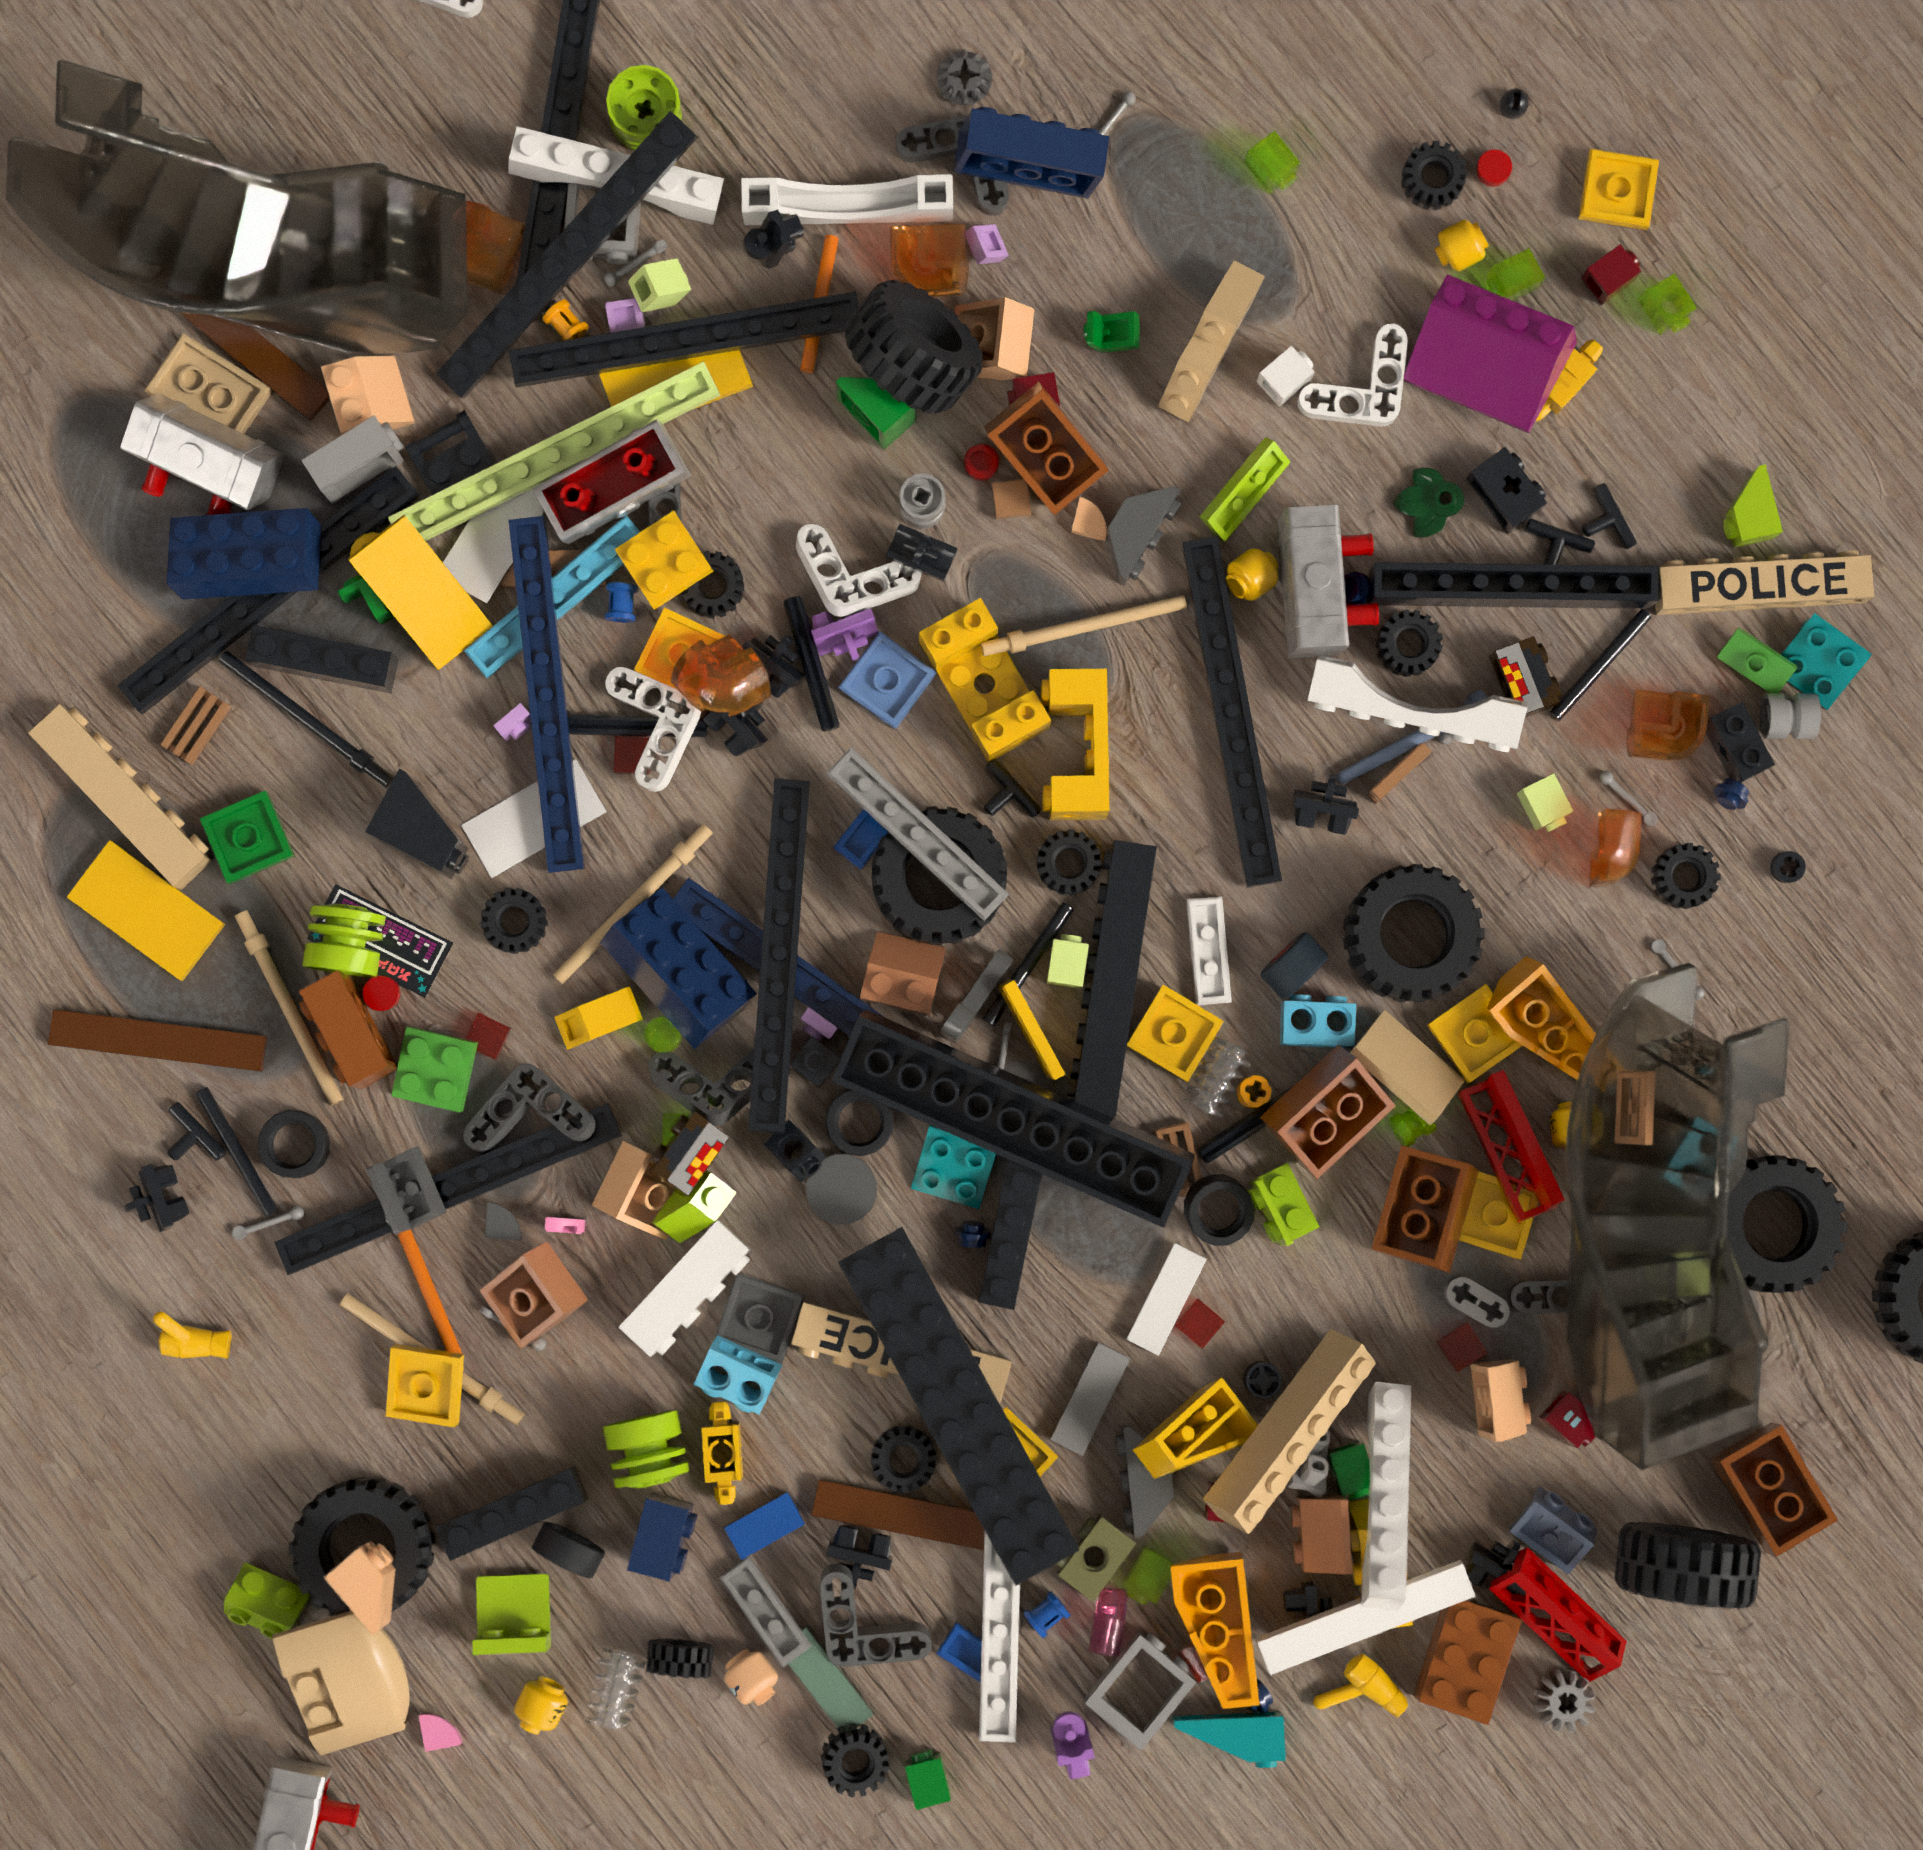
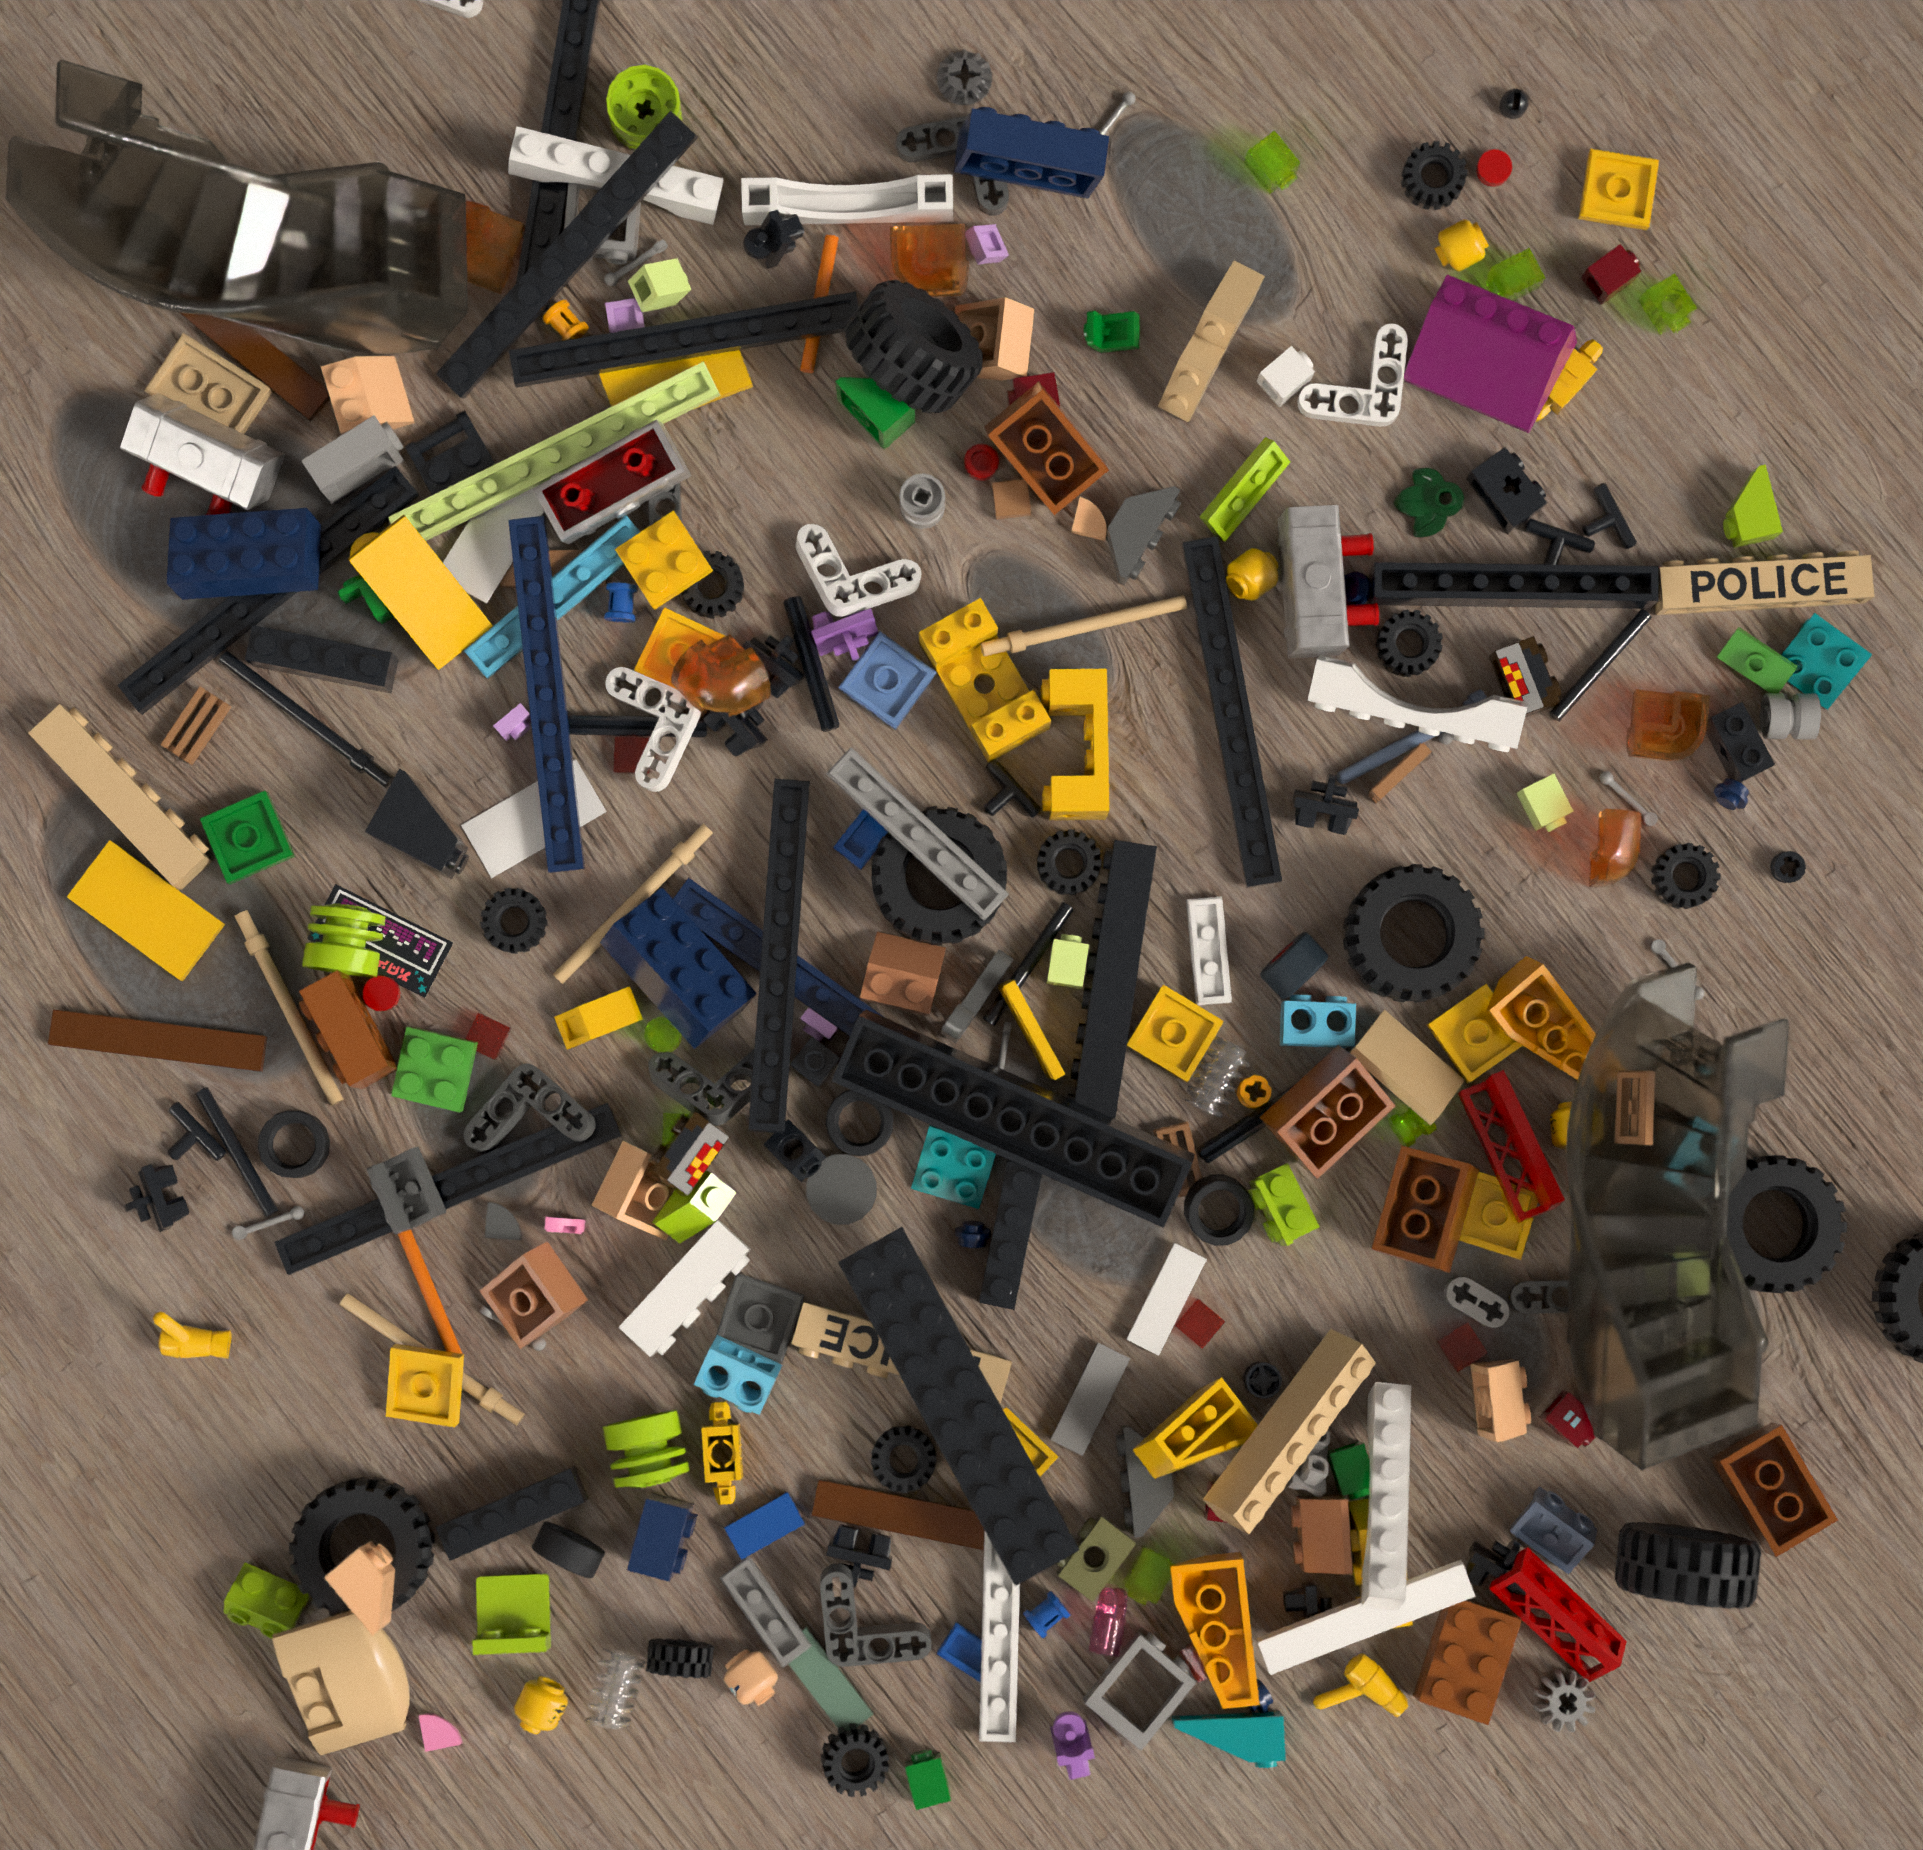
(921, 552): black hips -> none

